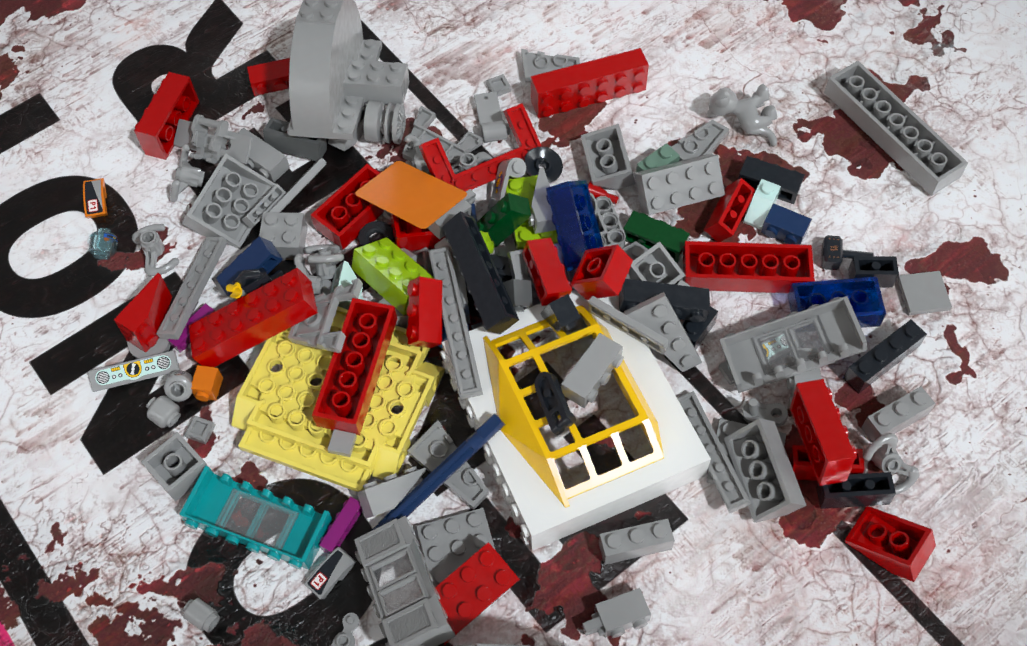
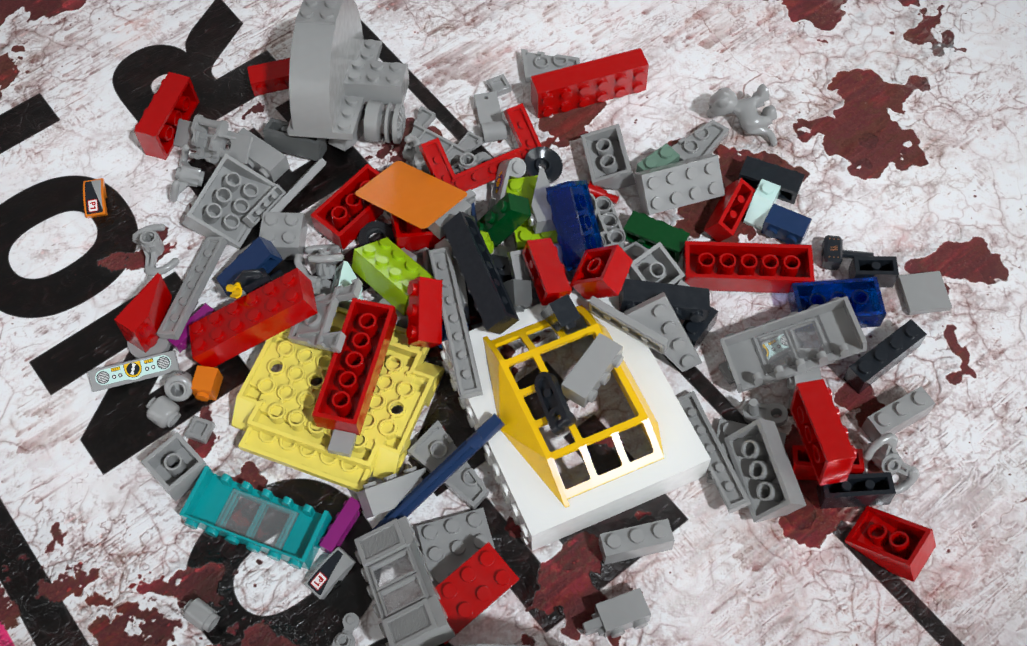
(103, 244): clear light blue head -> none
(895, 128): light grey brick -> none

